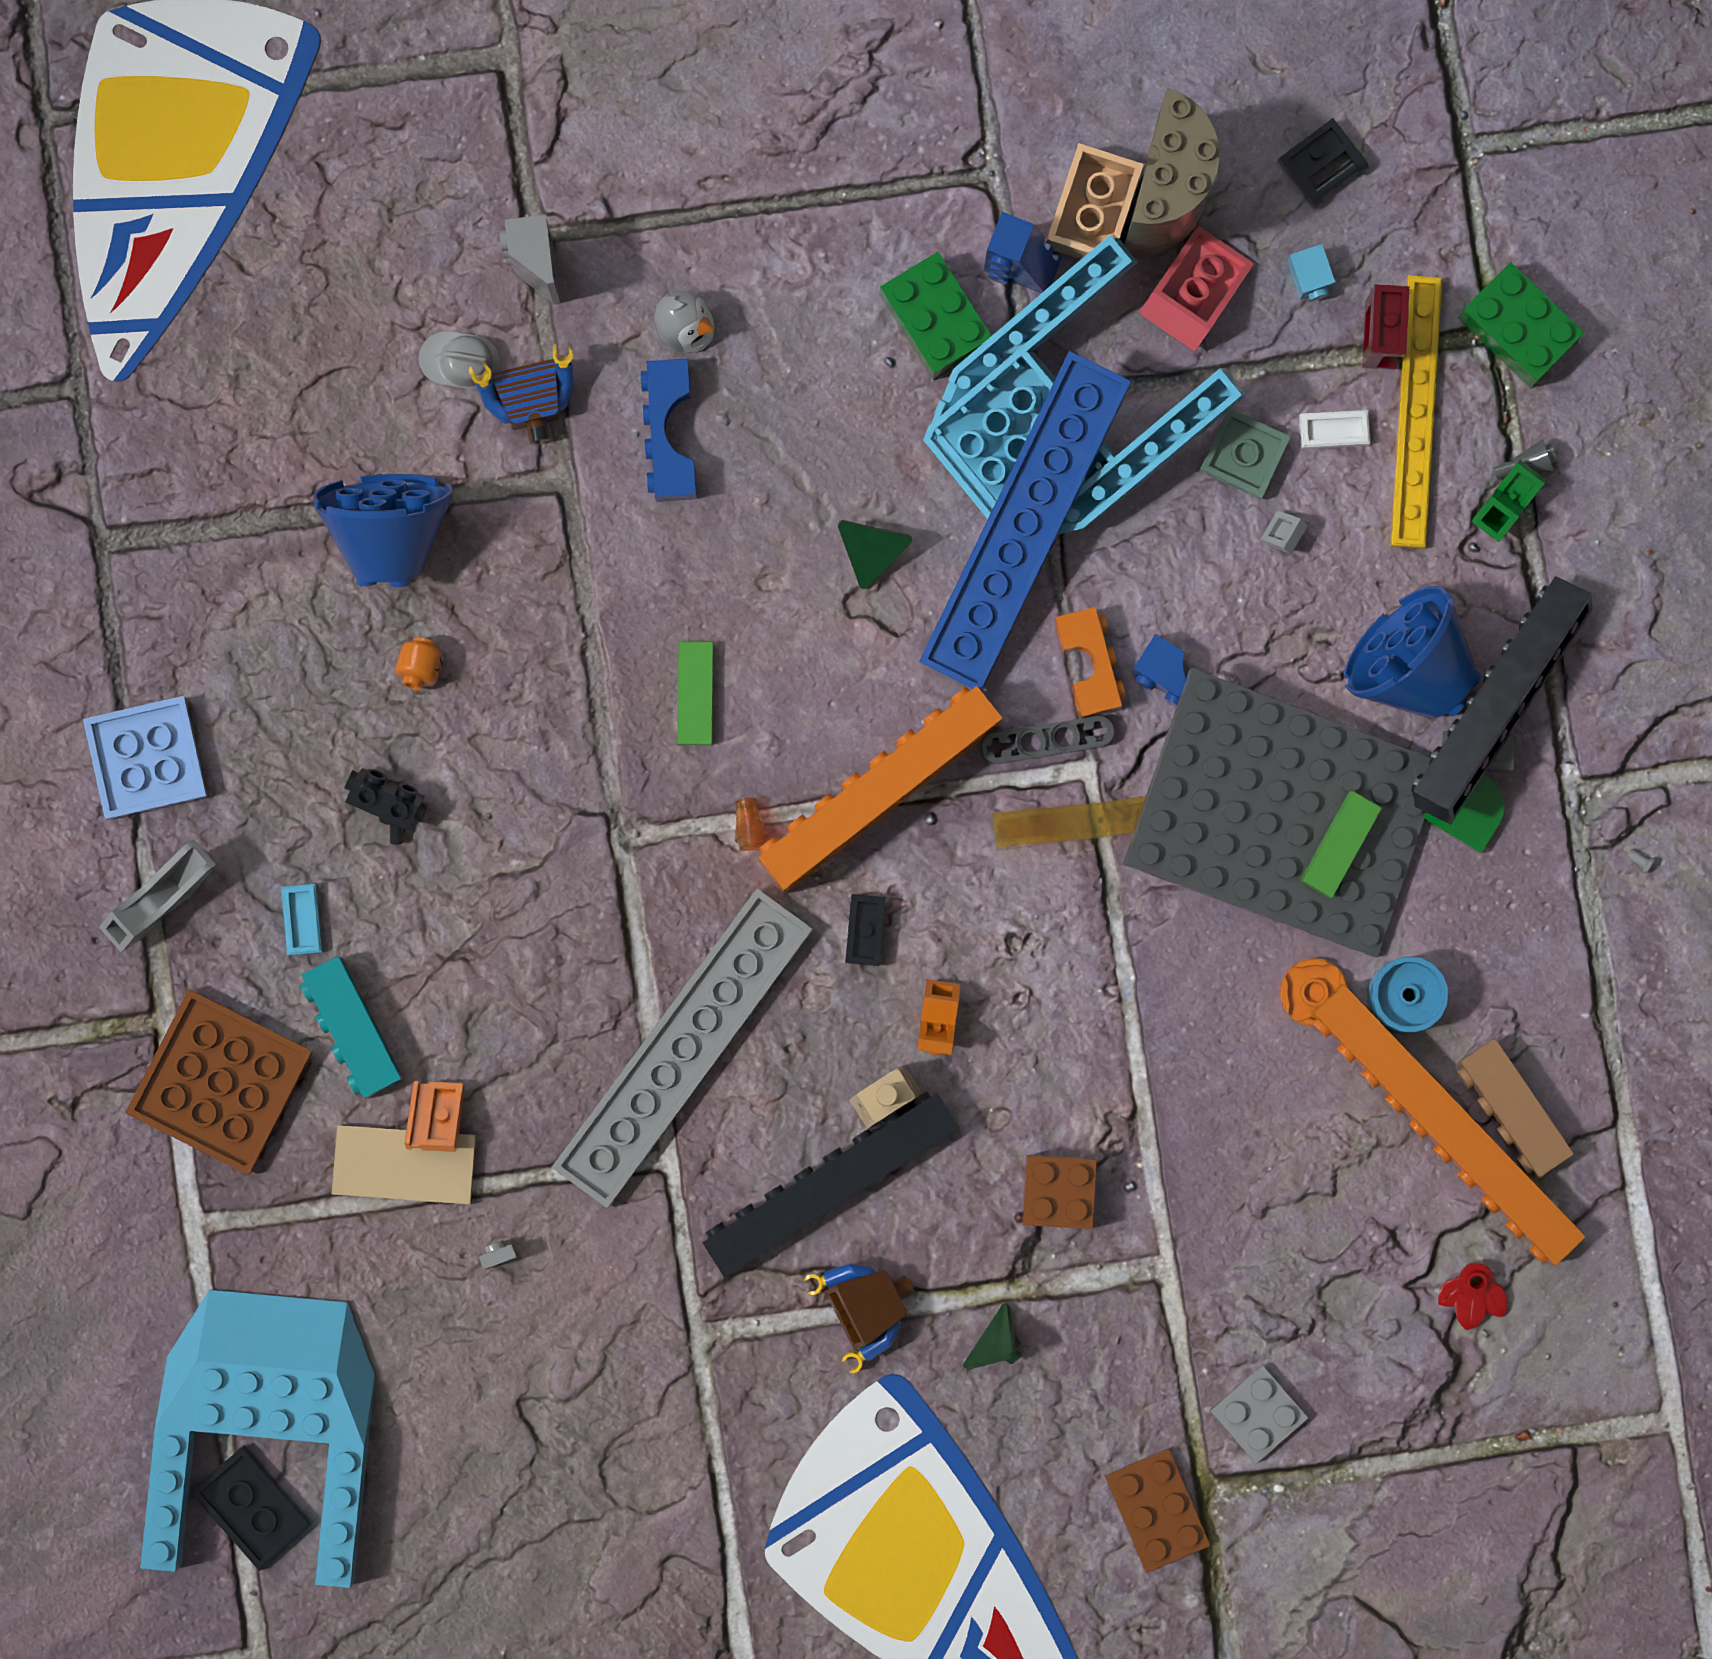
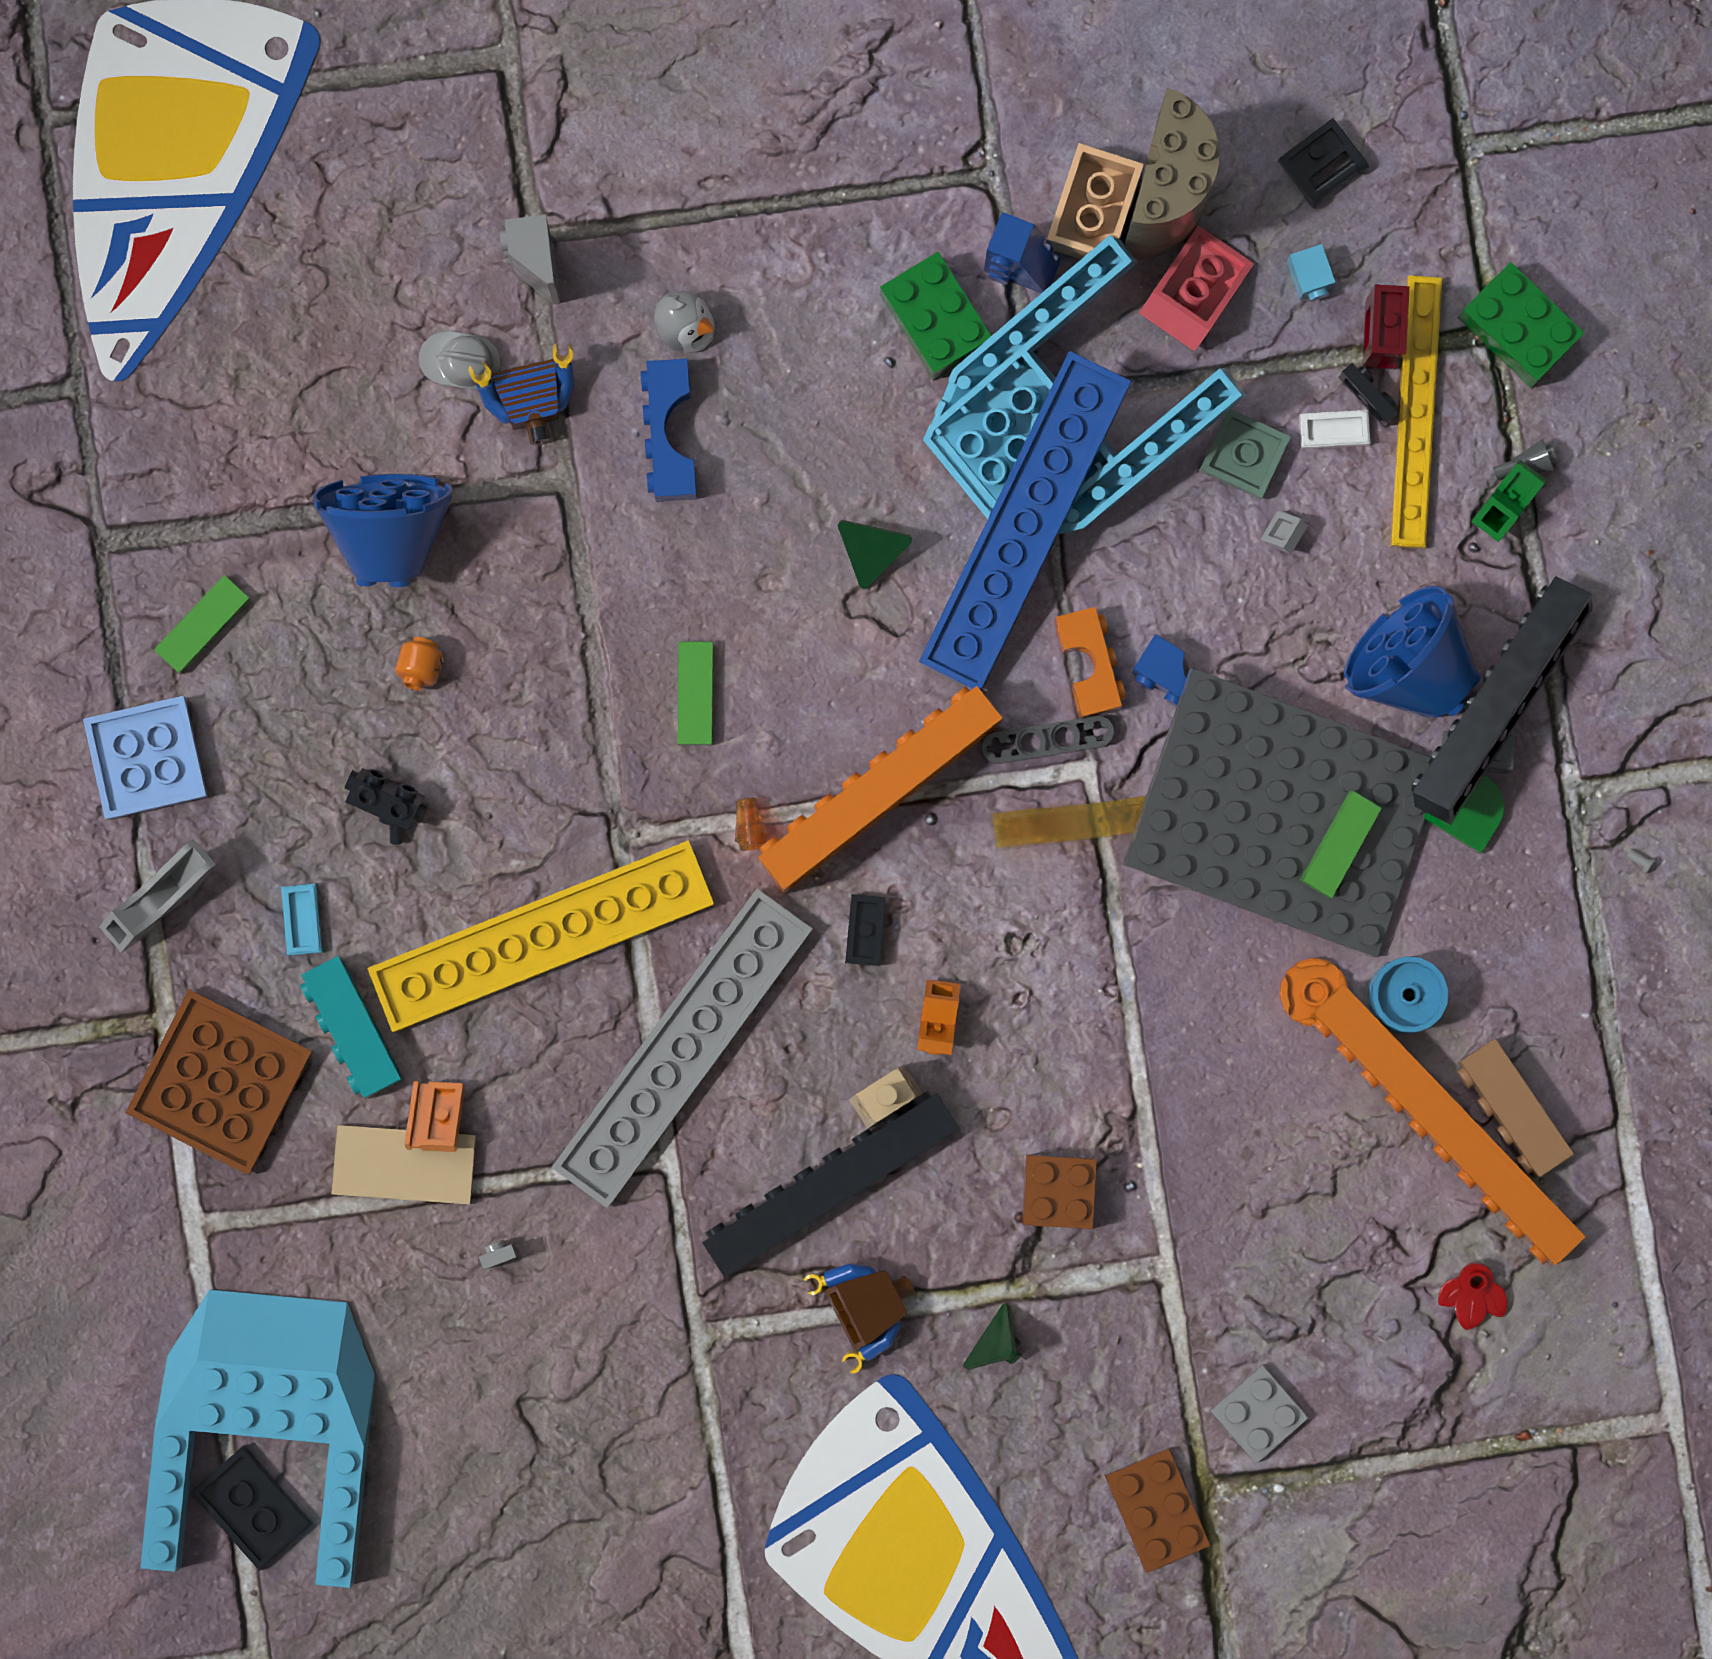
(202, 624): none -> bright green tile
(540, 936): none -> yellow plate
(1378, 404): none -> black plate

